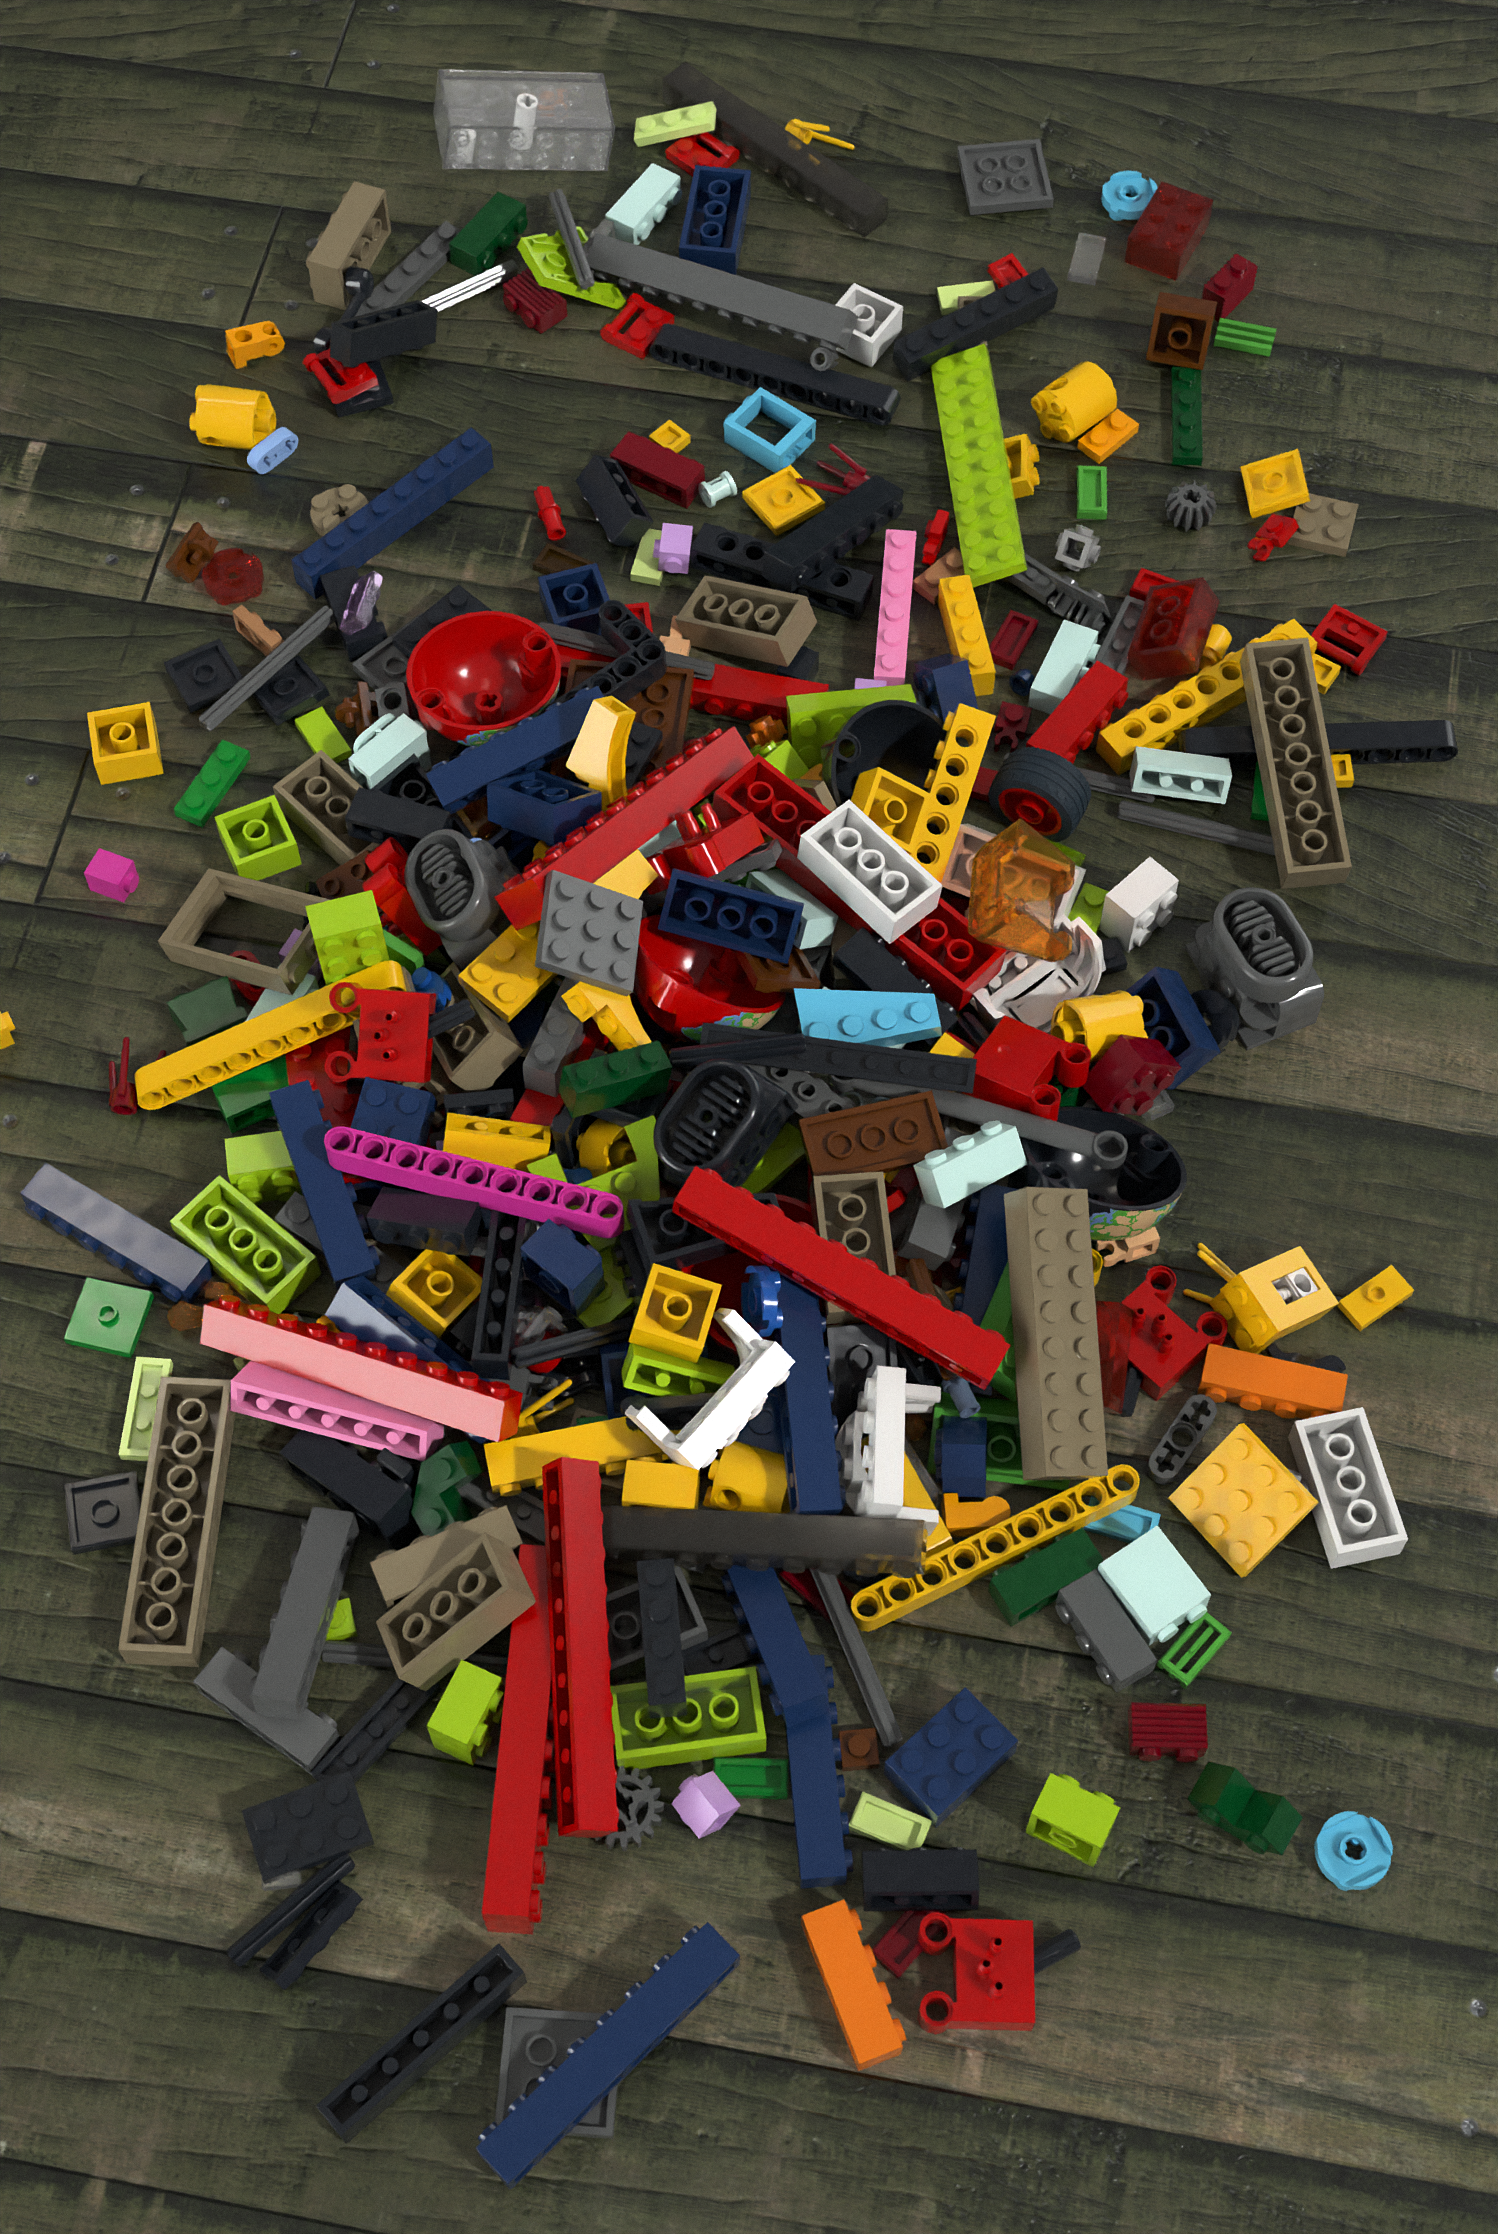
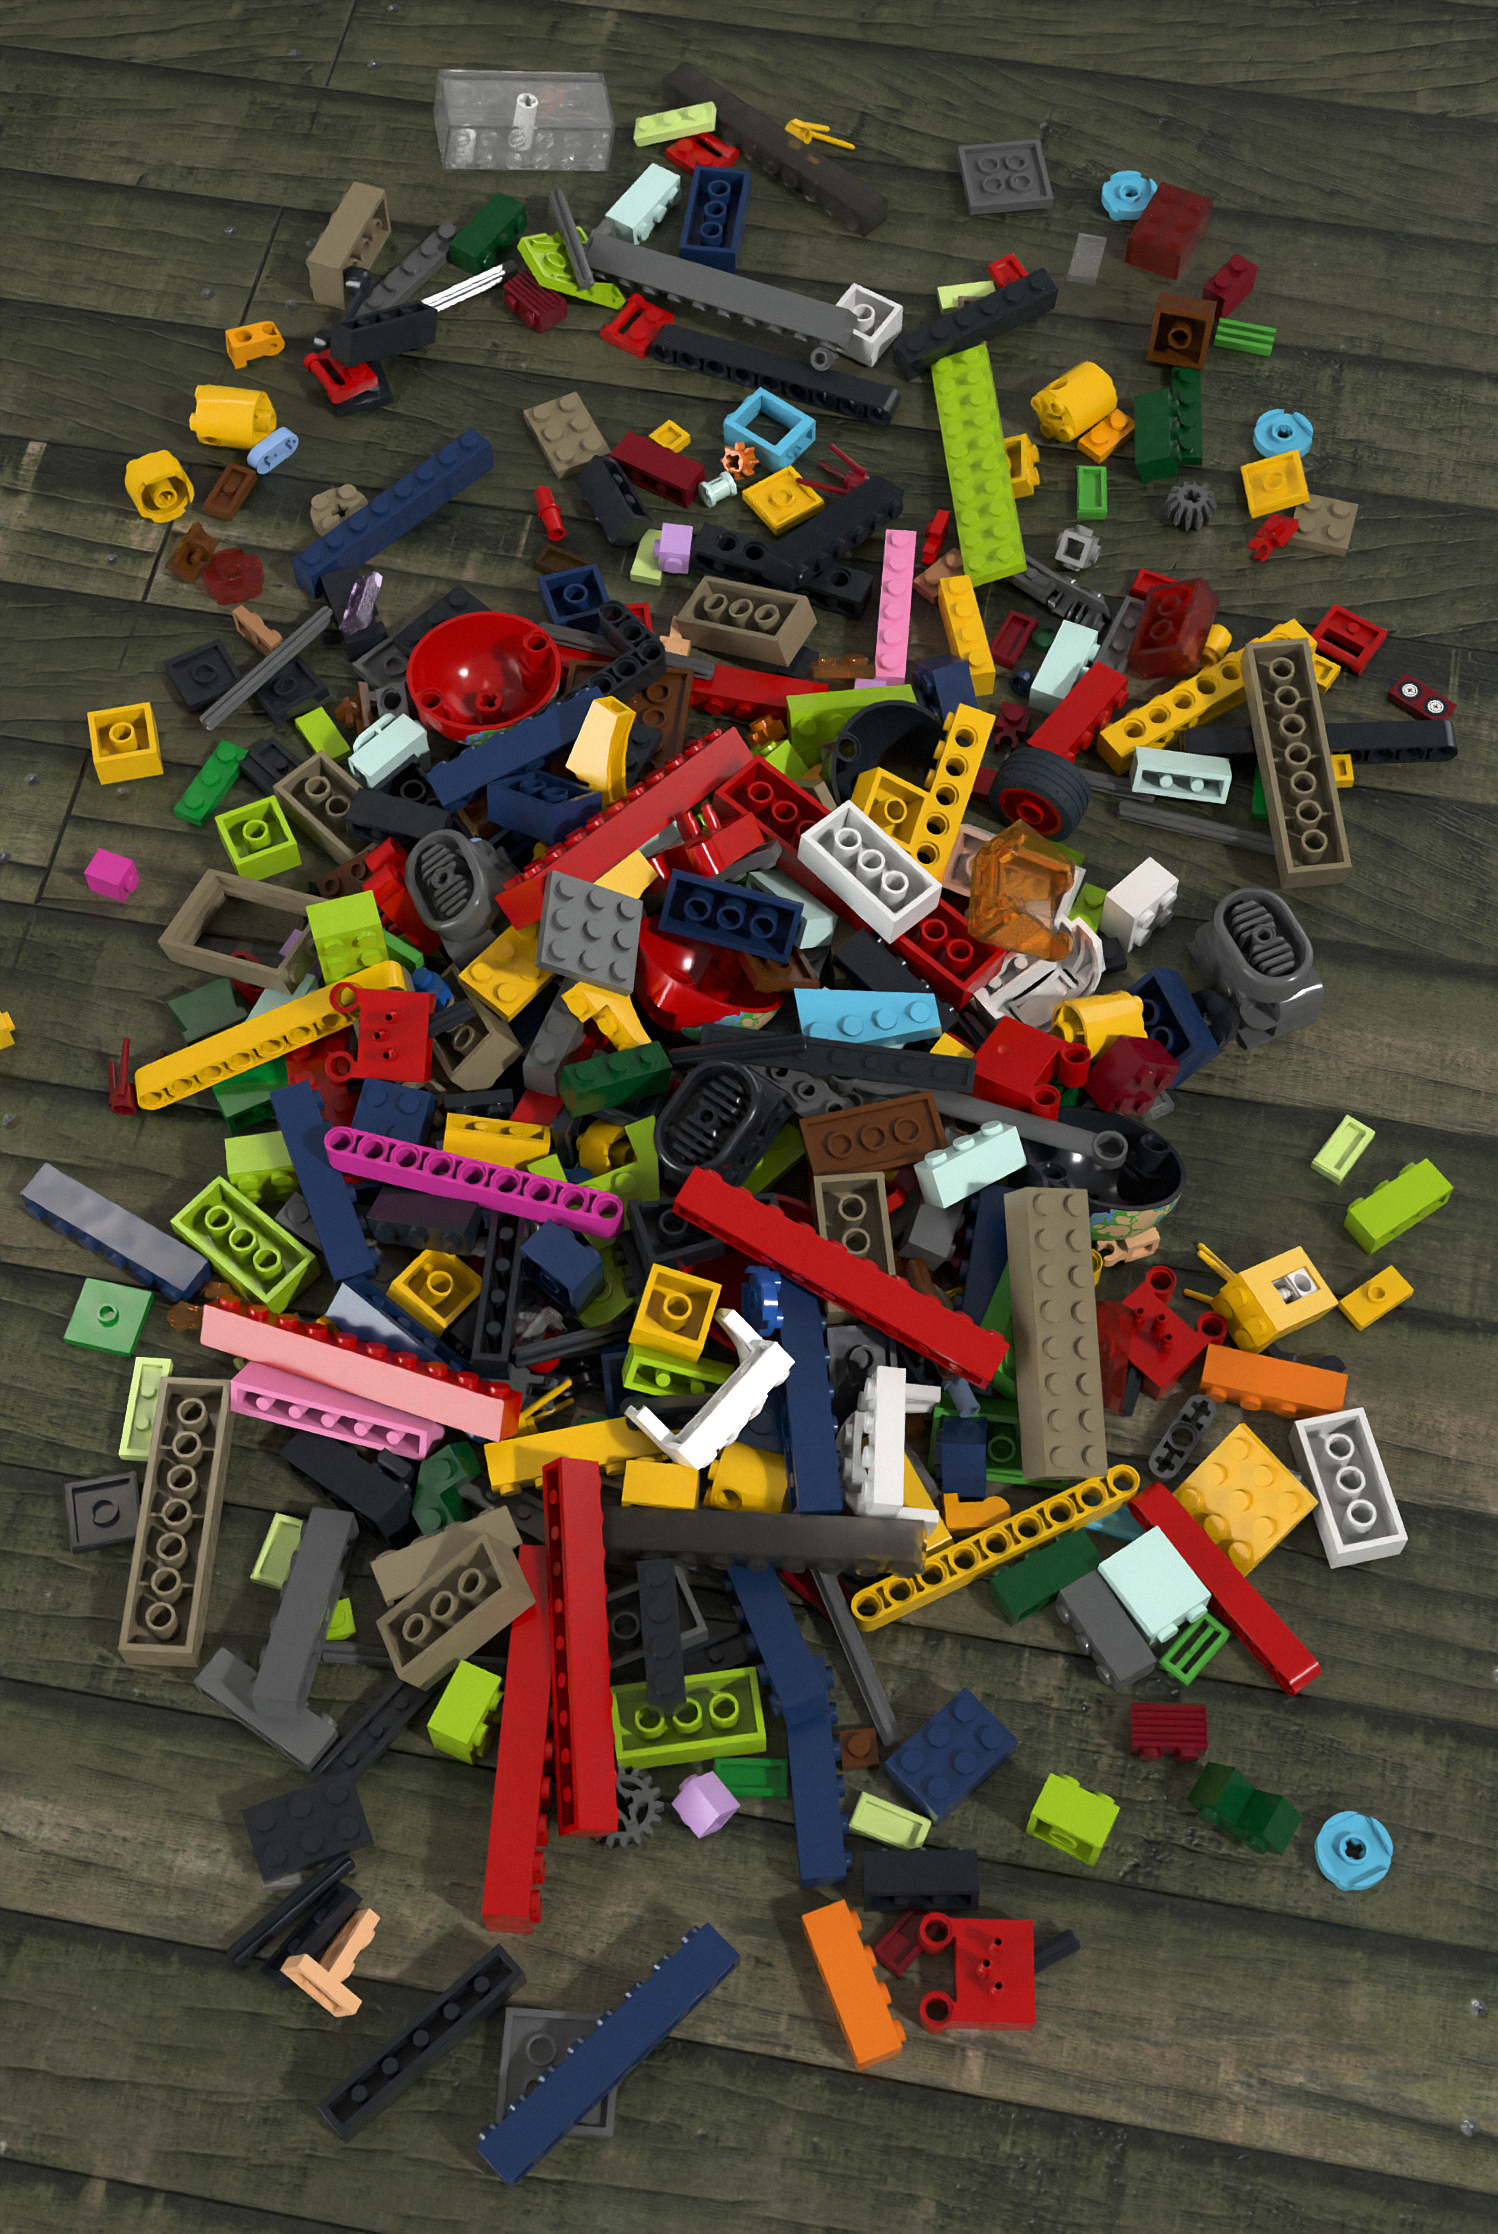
(158, 486): none -> yellow brick
(230, 492): none -> reddish brown plate
(269, 764): none -> black plate
(275, 1555): none -> yellowish green tile
(324, 1979): none -> light nougat bracket
(566, 434): none -> dark tan plate
(739, 460): none -> orange gear
(852, 666): none -> clear orange plate
(1042, 639): none -> clear green hinge
(1157, 435): none -> dark green brick
(1231, 1594): none -> red beam
(1276, 421): none -> medium azure plate
(1342, 1149): none -> yellowish green tile
(1397, 1205): none -> lime brick
(1420, 700): none -> tile

